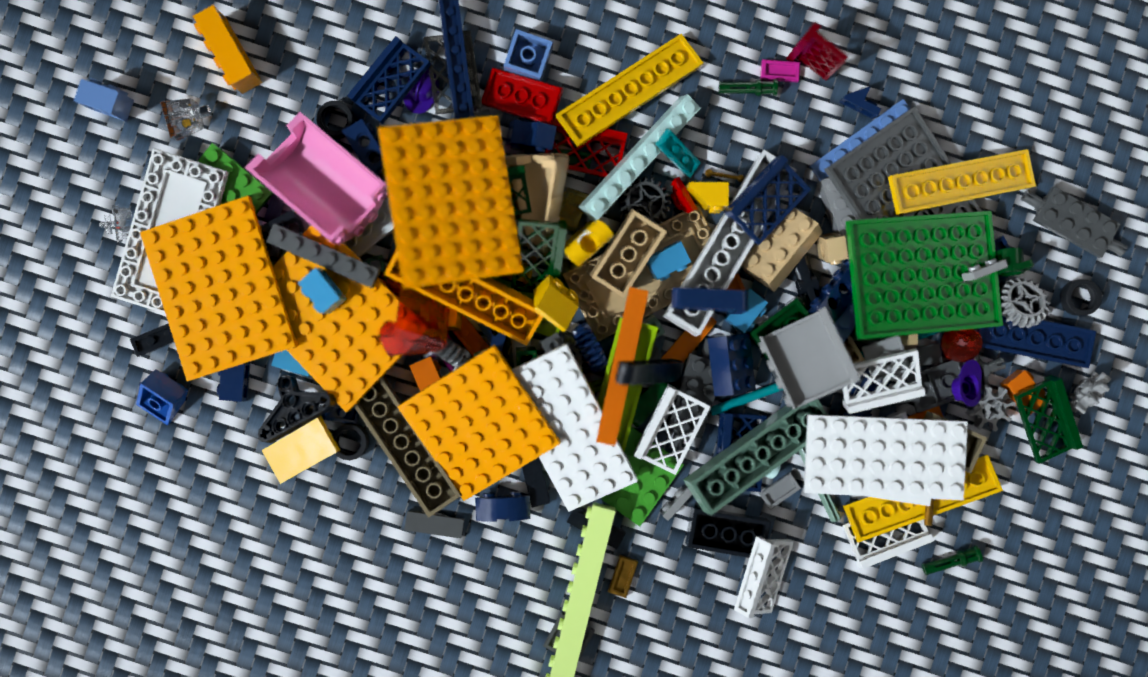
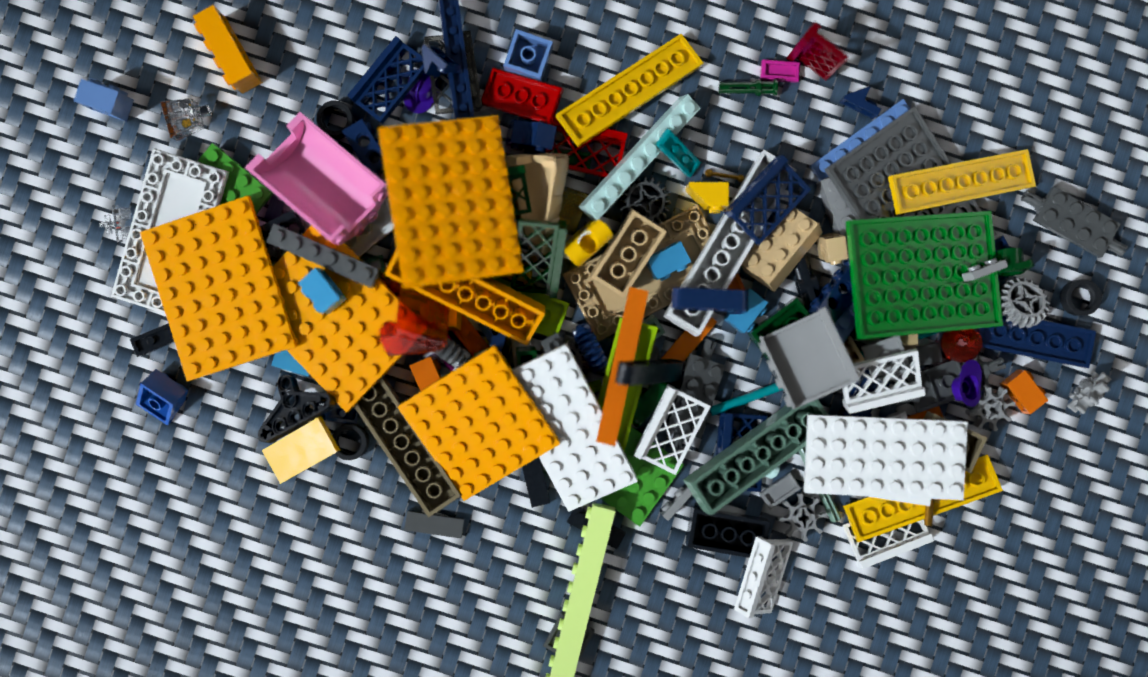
(234, 383): dark blue brick -> none
(437, 61): none -> dark blue slope
(511, 507): dark blue brick -> none
(555, 302): yellow slope -> none
(622, 576): pearl gold tile -> none
(681, 197): red plate -> none
(731, 364): dark blue brick -> none
(796, 511): none -> light grey gear
(961, 557): dark green pin -> none
(1064, 416): dark green fence -> none

